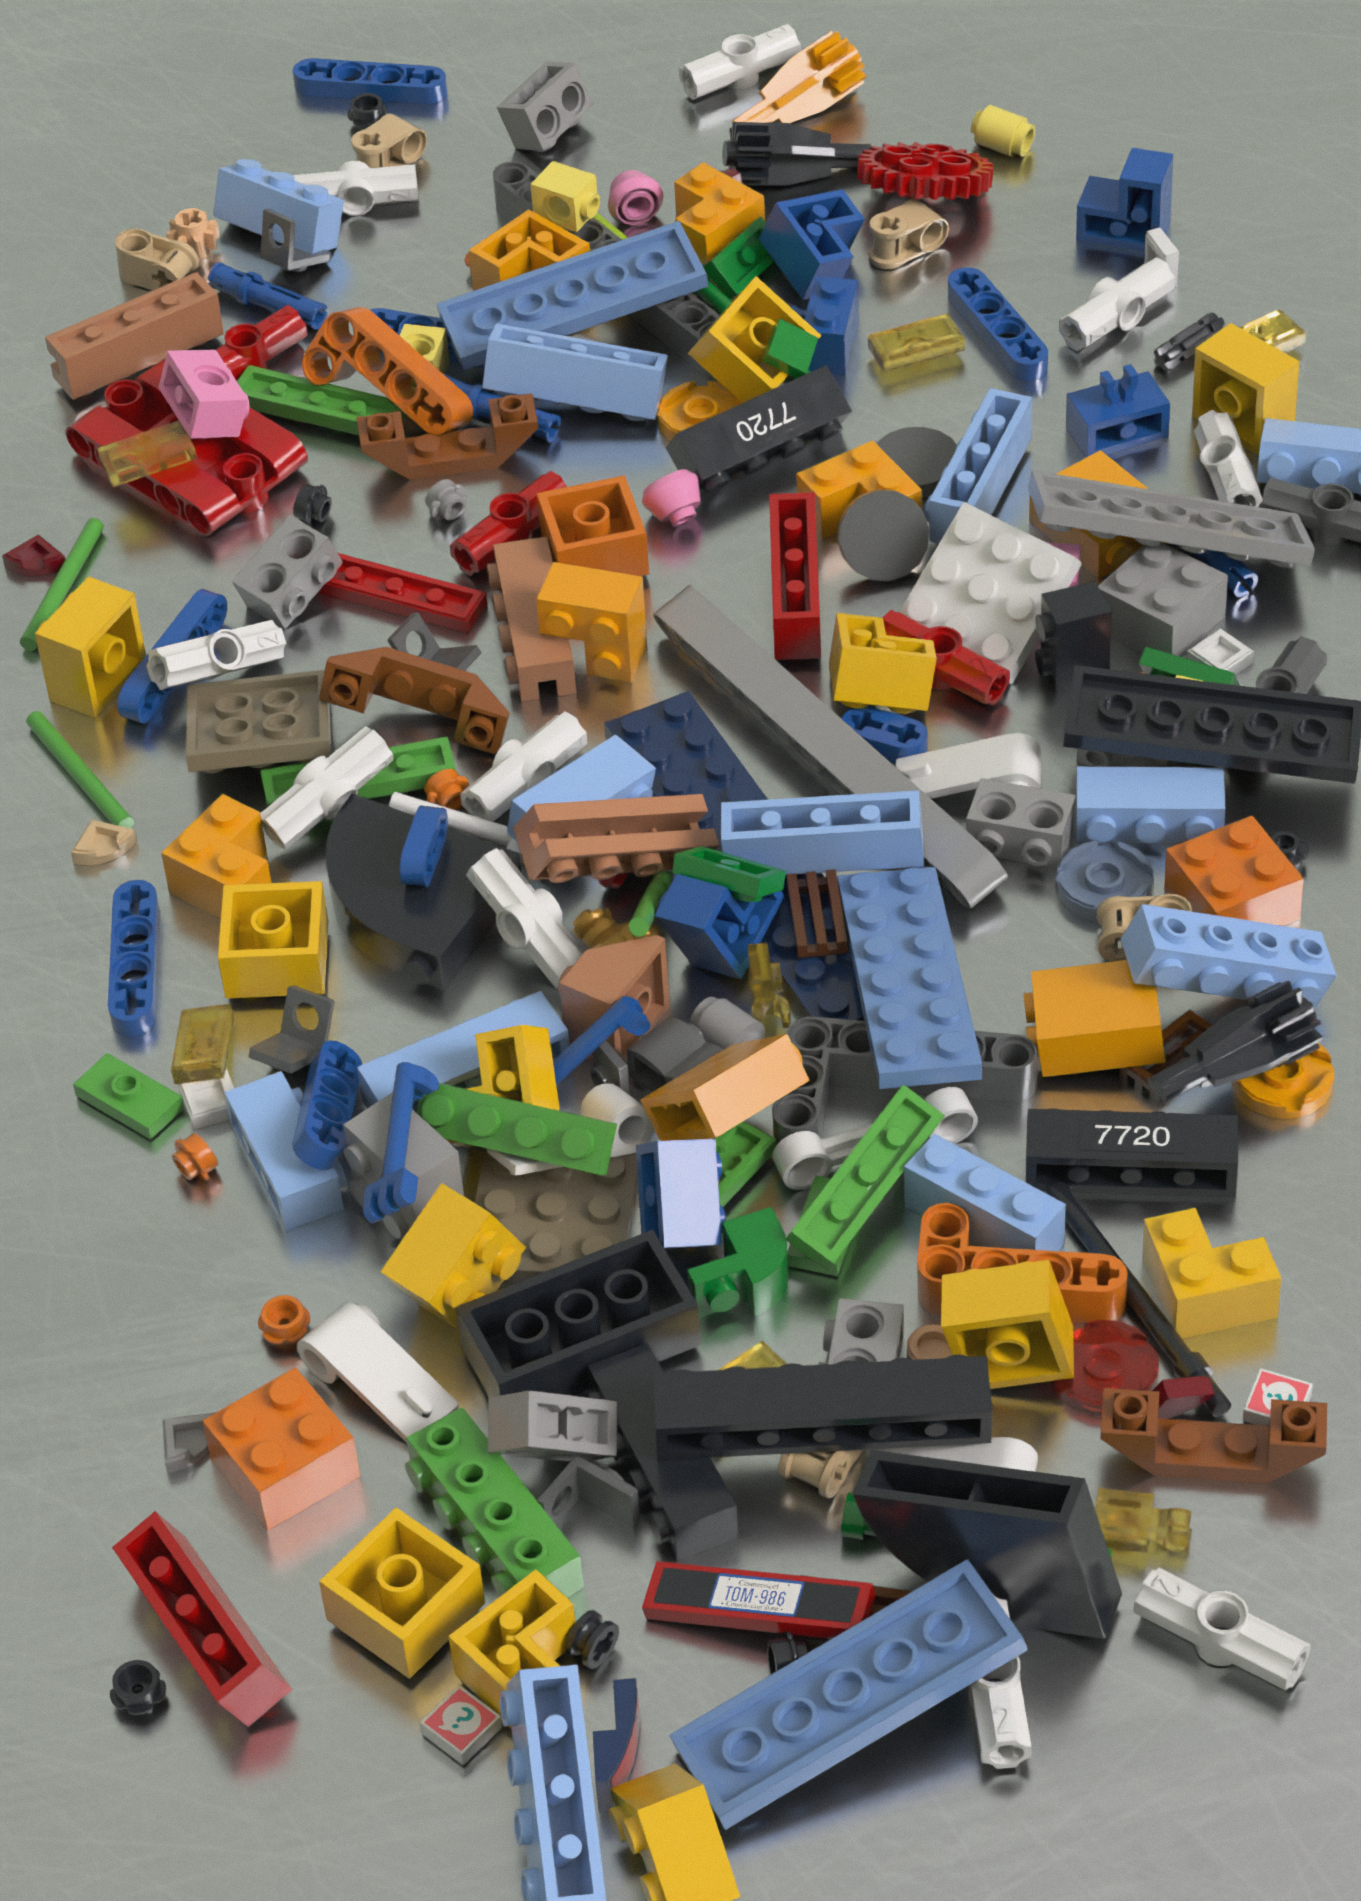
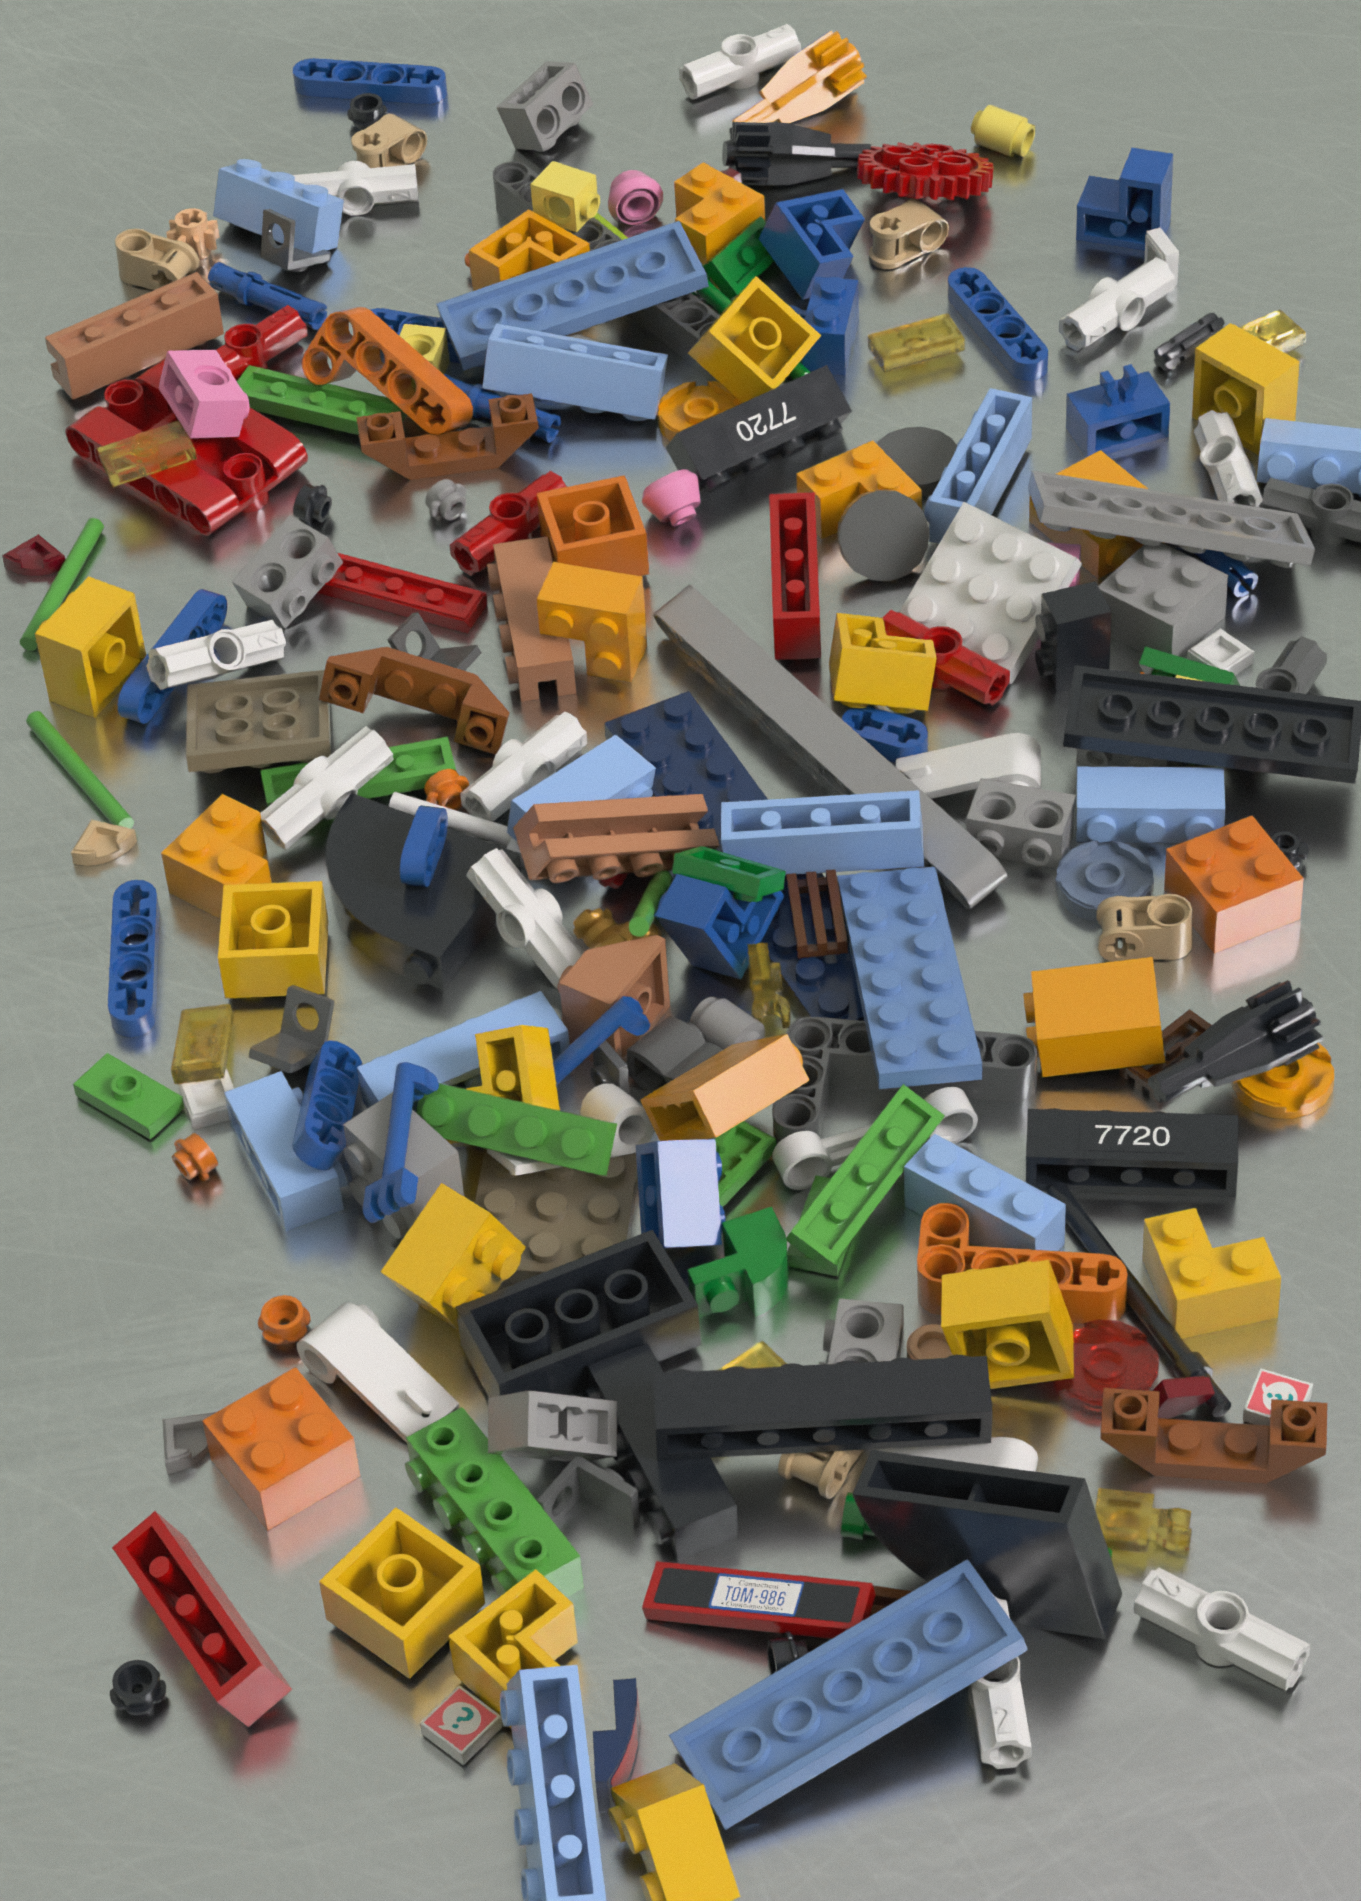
(592, 1639): black bush -> none
(790, 349): green tile -> none
(1224, 954): light blue brick -> none

